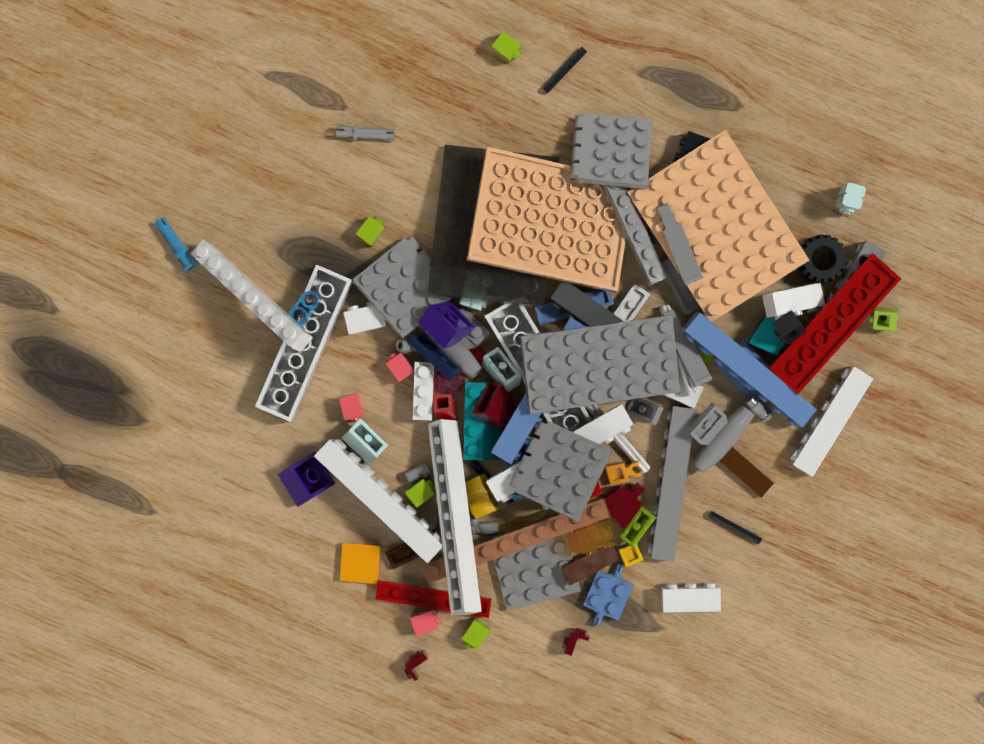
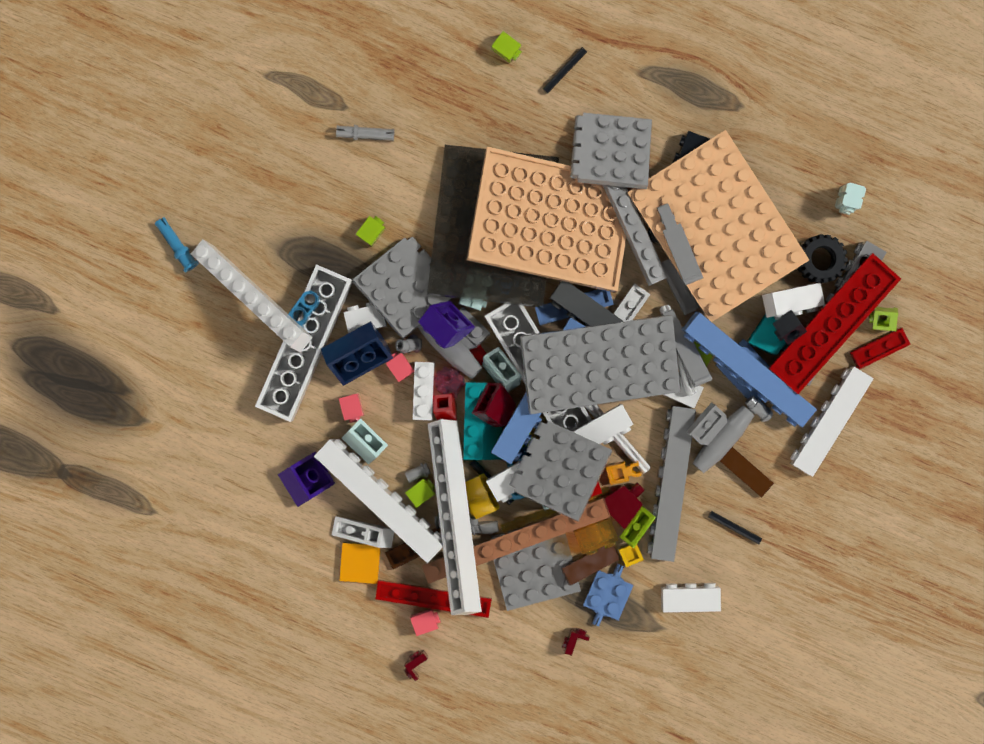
(356, 353): none -> dark blue brick
(363, 532): none -> white slope
(434, 356): dark blue tile -> none
(475, 634): lime brick -> none
(644, 410): light grey slope -> none
(880, 348): none -> red tile

